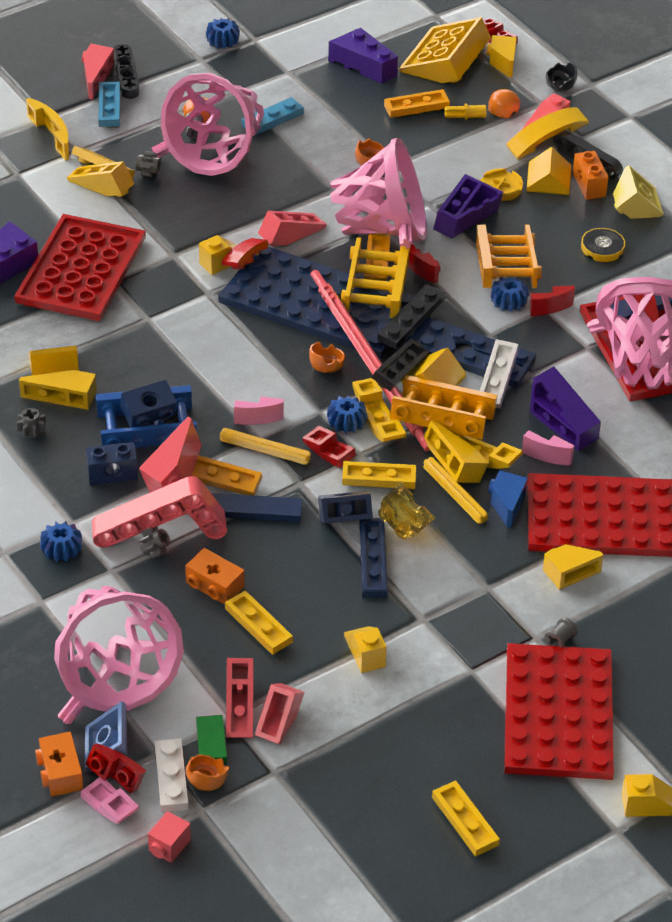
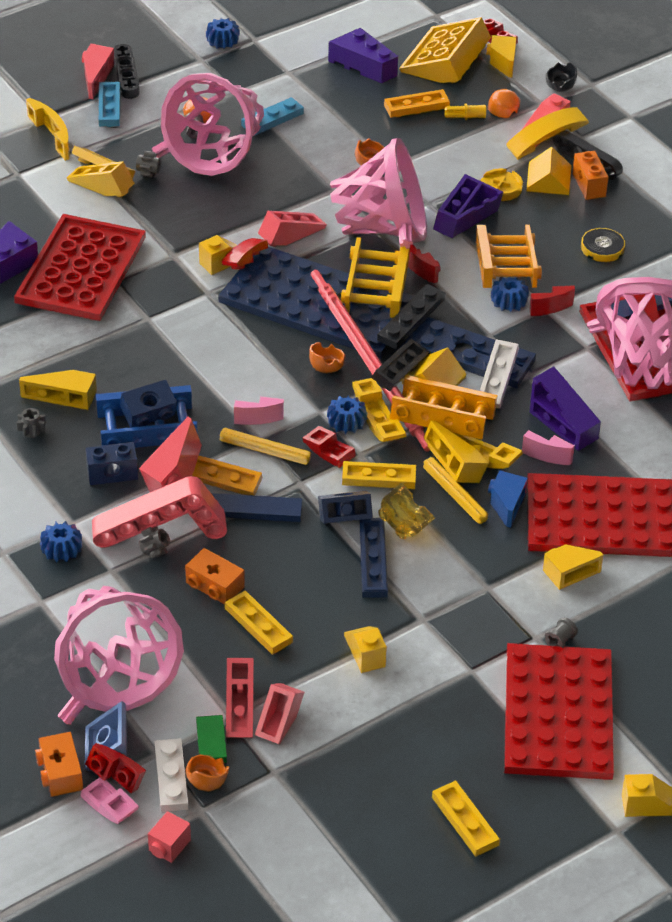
(53, 360): yellow slope -> none
(377, 242): light orange plate -> none
(636, 196): light yellow slope -> none

